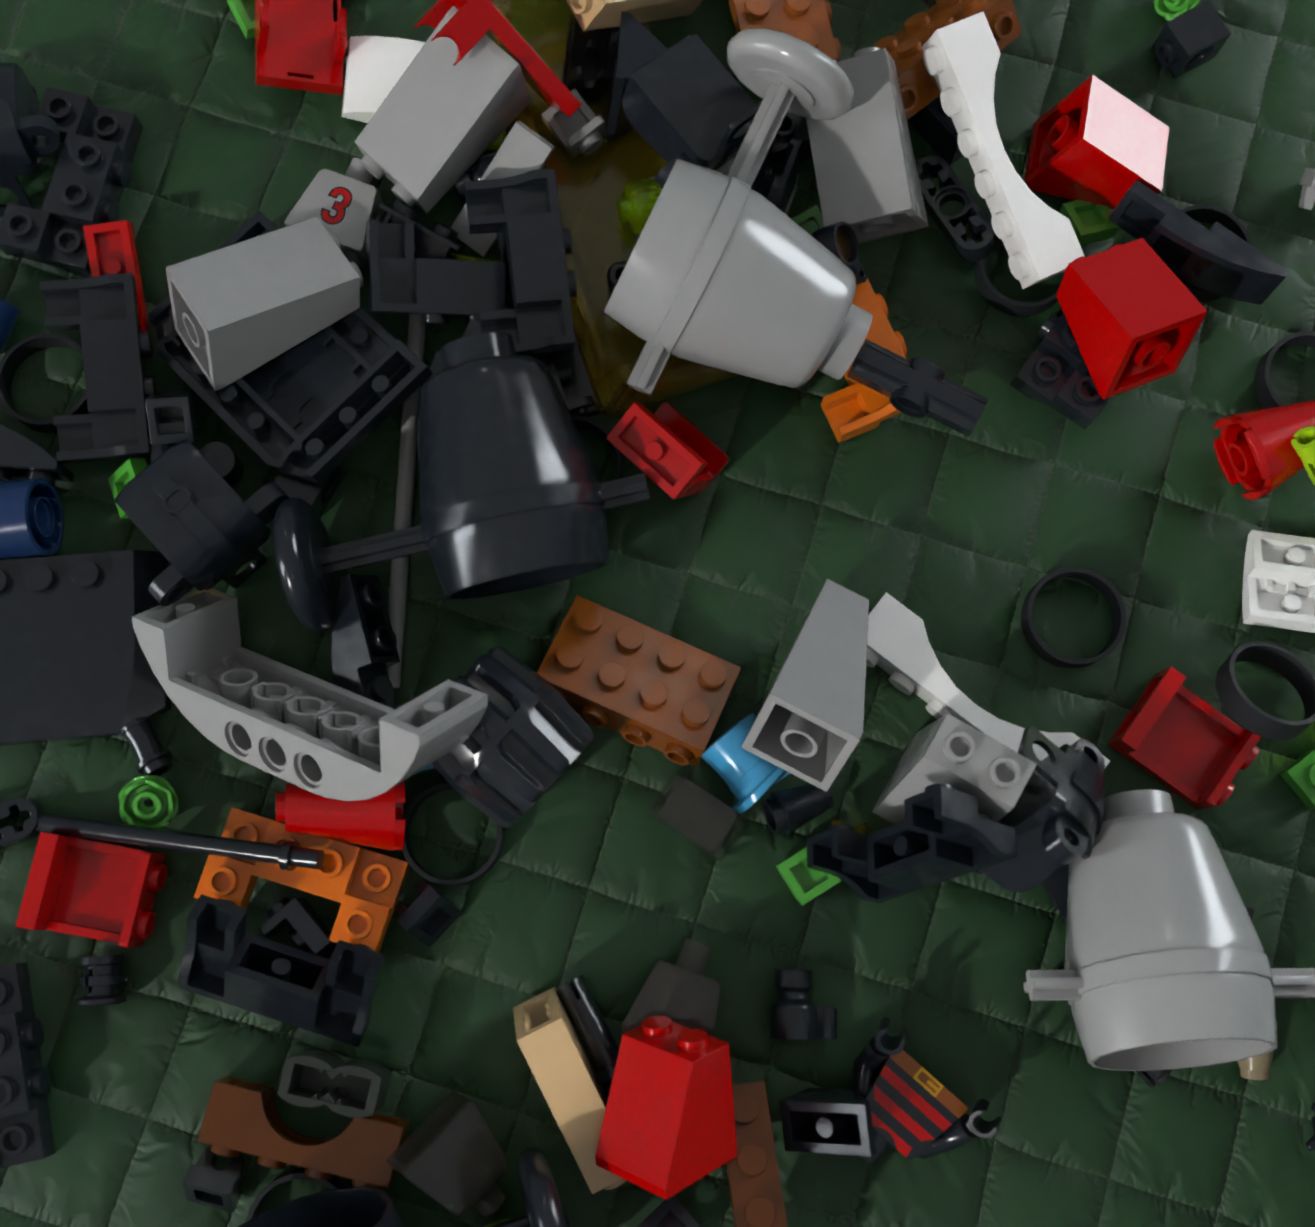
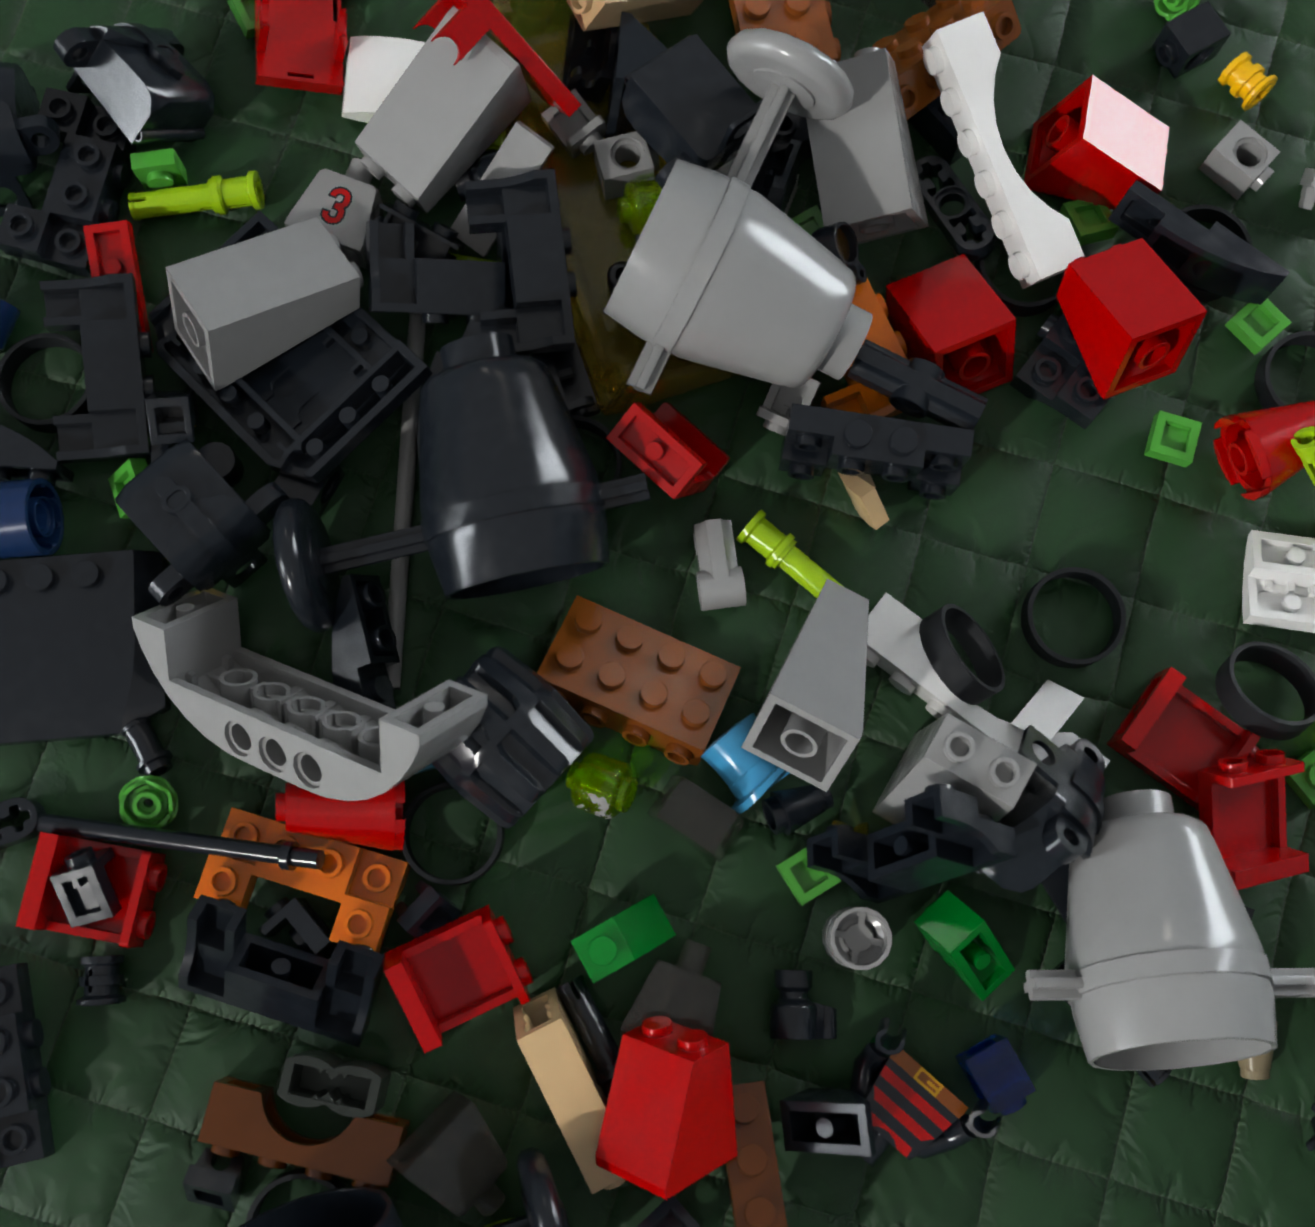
(85, 886): none -> black bracket
(139, 80): none -> black piece
(159, 169): none -> bright green plate
(214, 195): none -> lime pin
(456, 974): none -> red panel
(602, 785): none -> clear neon green head
(621, 148): none -> light grey brick
(623, 938): none -> green slope
(719, 577): none -> light grey piece
(779, 402): none -> light grey bracket
(781, 552): none -> lime pin
(857, 938): none -> light grey wheel
(861, 444): none -> black bracket
(865, 499): none -> tan slope
(949, 664): none -> black tyre
(956, 323): none -> red slope
(965, 944): none -> green slope
(996, 1074): none -> clear blue brick
(1048, 709): none -> white sticker
(1173, 438): none -> bright green plate
(1245, 146): none -> light grey brick
(1247, 80): none -> yellow bush
(1247, 816): none -> red panel
(1257, 325): none -> bright green plate

